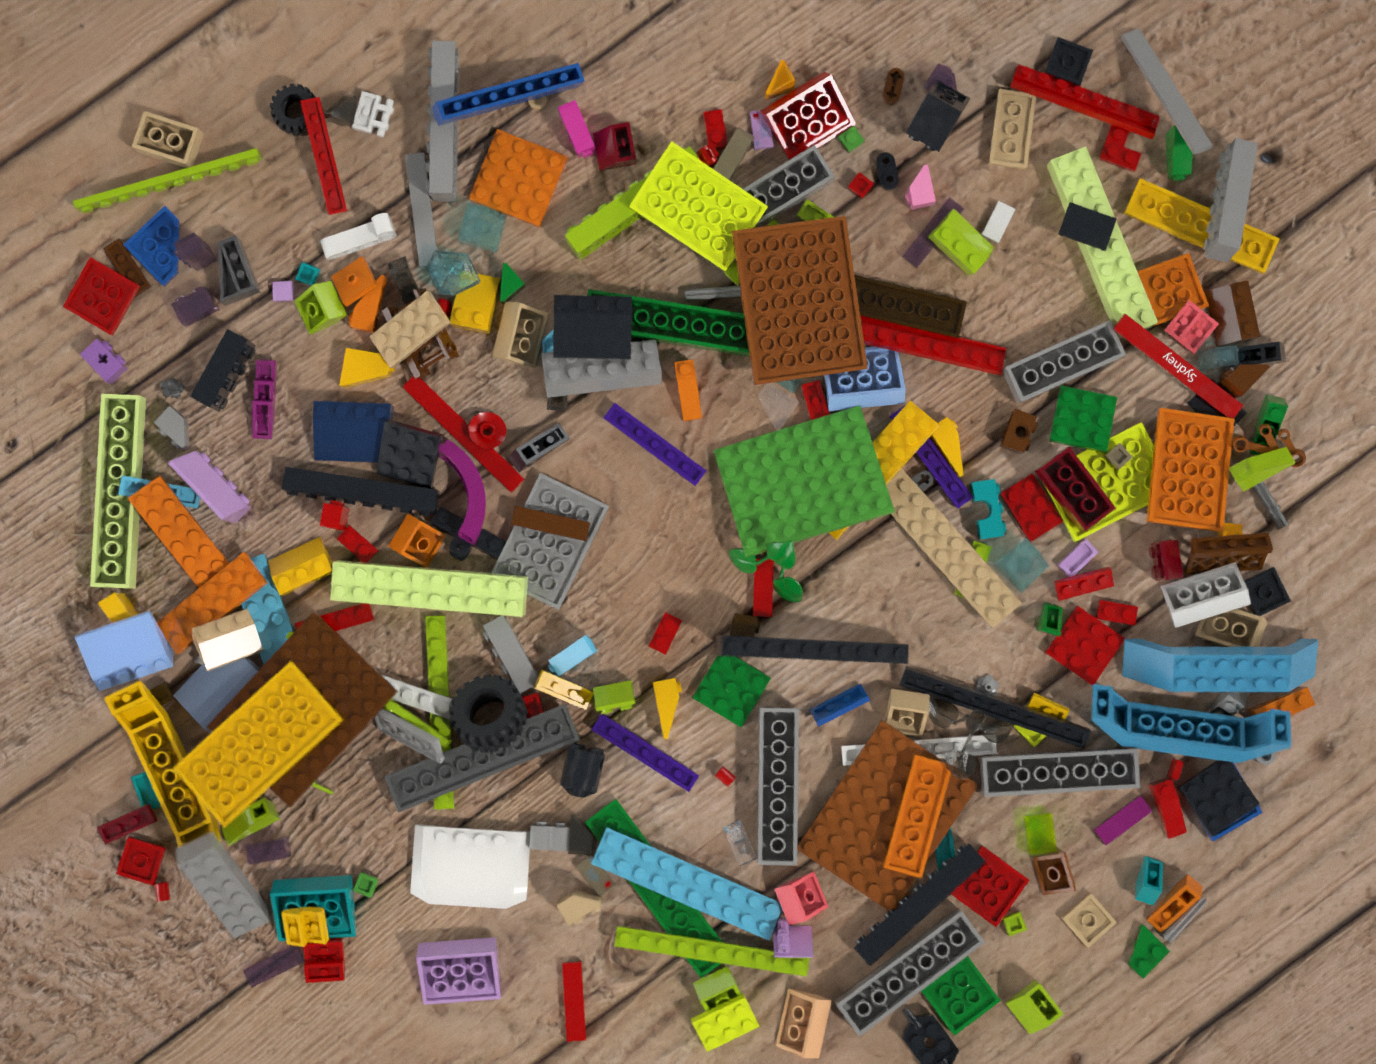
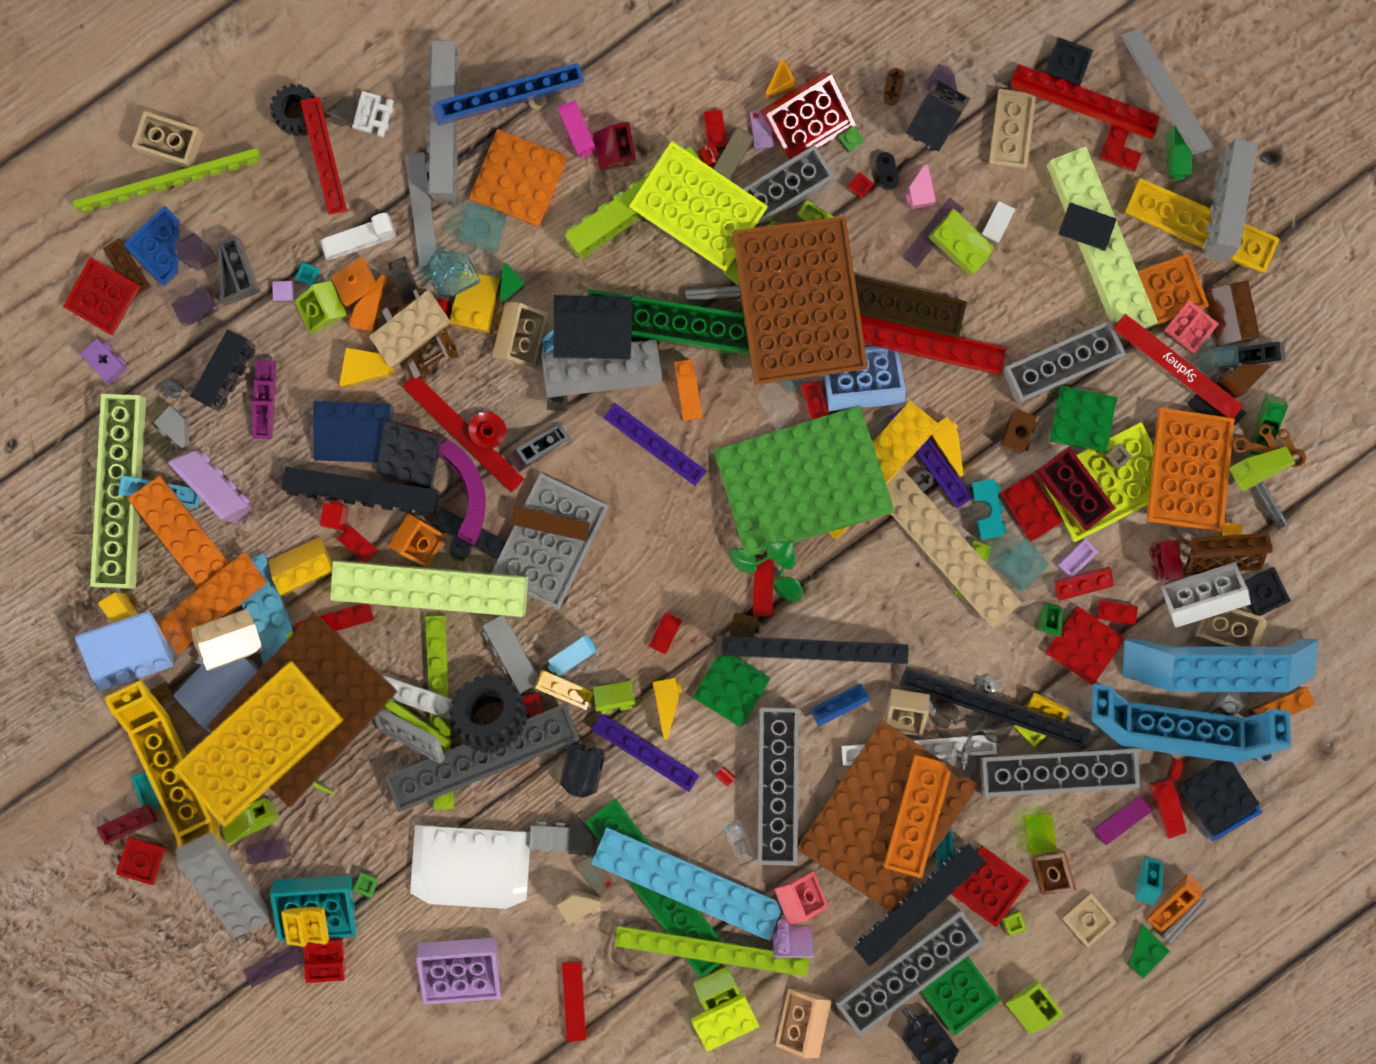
(162, 891): red hinge -> none

